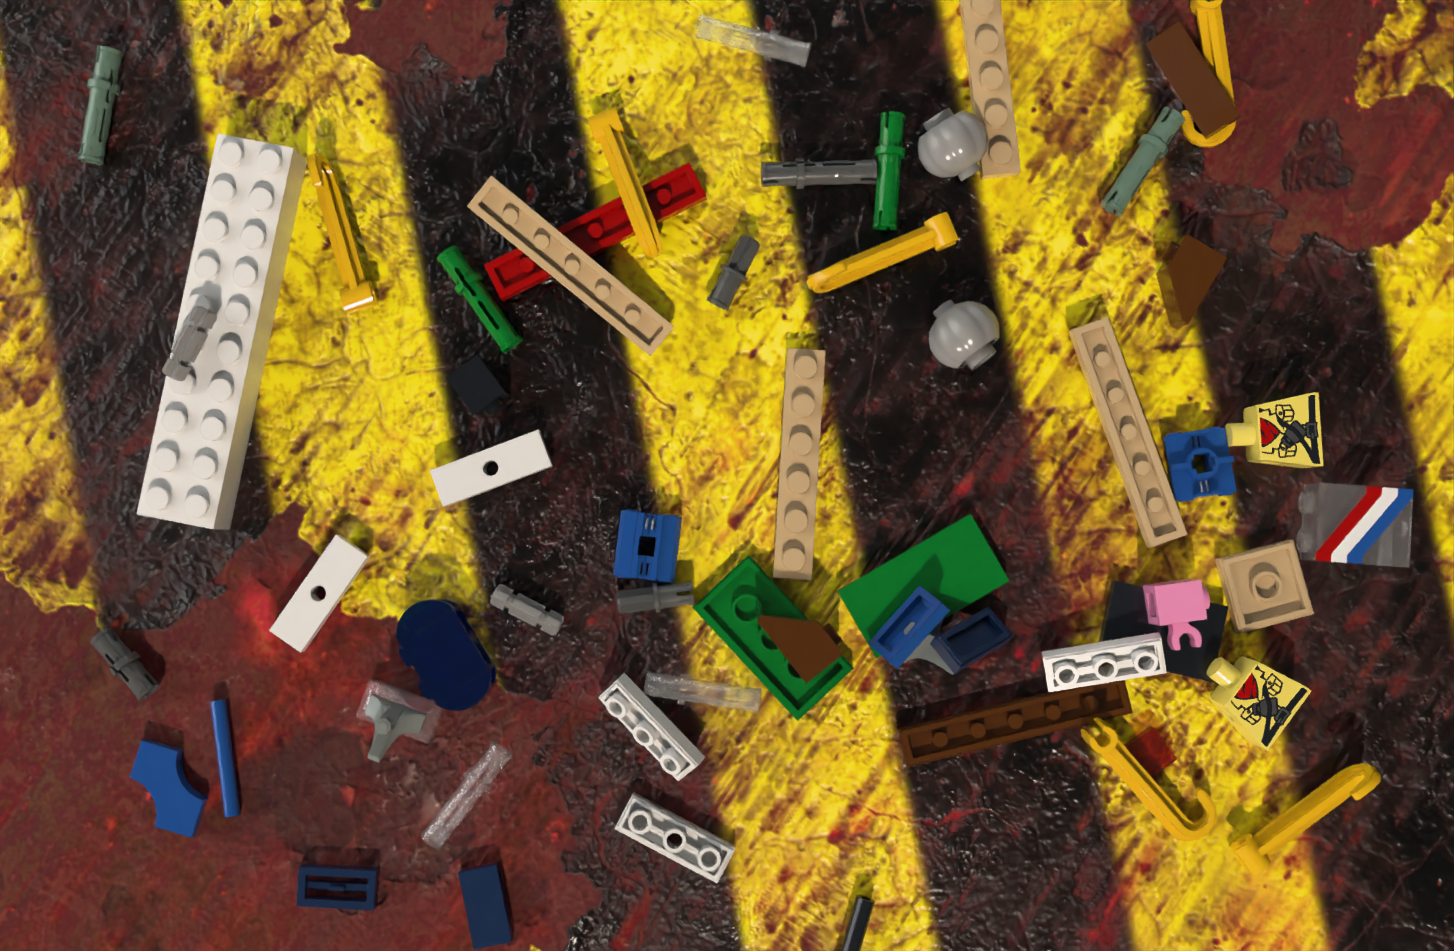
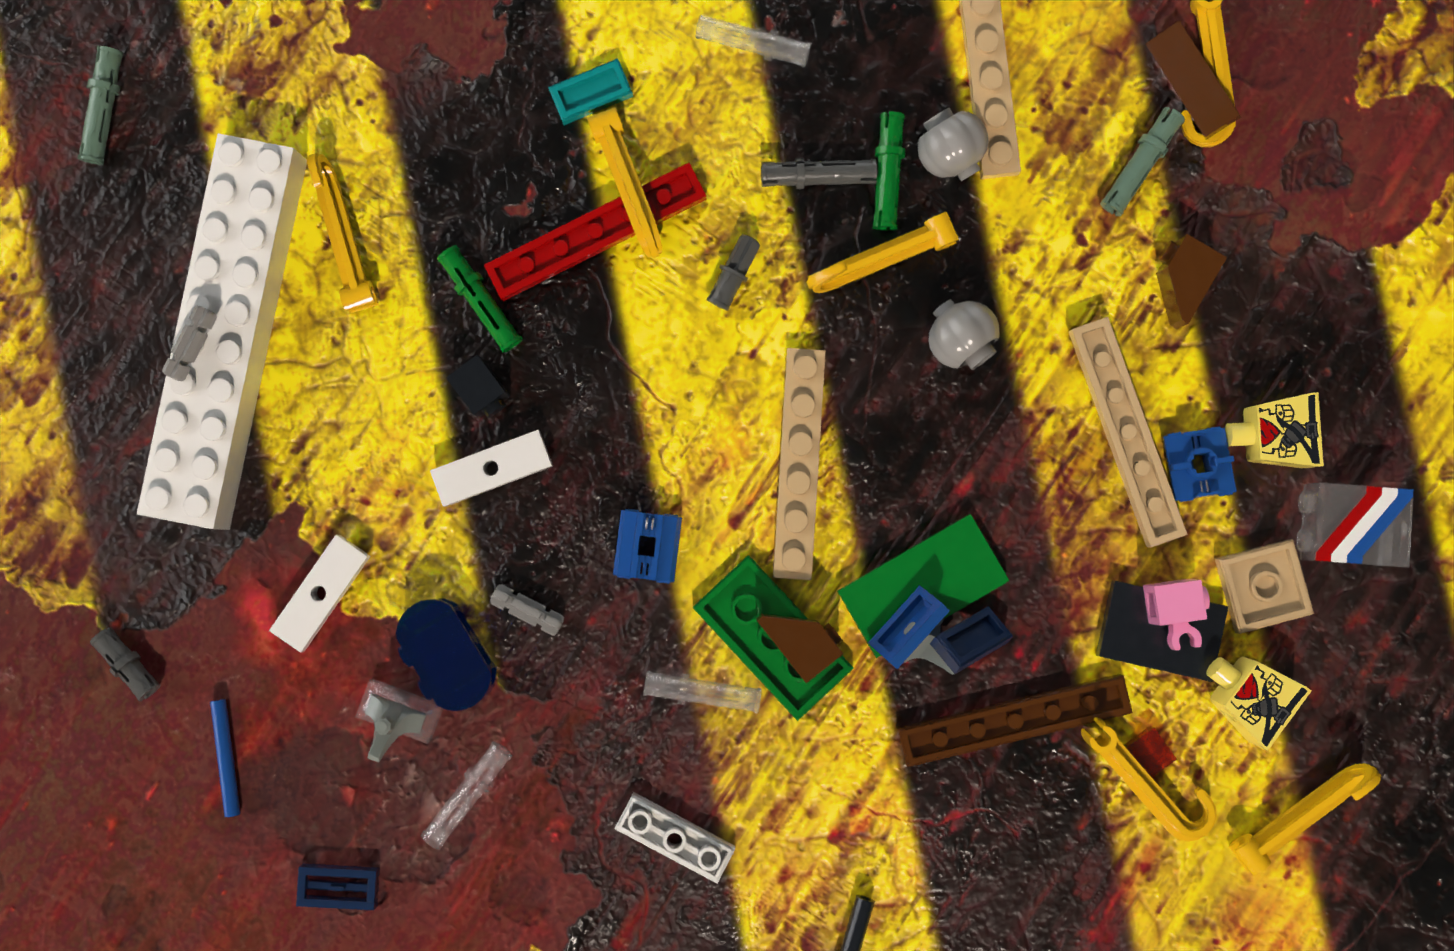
(162, 774): blue tile -> none
(486, 905): dark blue tile -> none
(570, 265): tan plate -> none
(590, 91): none -> teal tile
(651, 727): white tile -> none
(654, 597): dark grey axle -> none
(1081, 664): white tile -> none

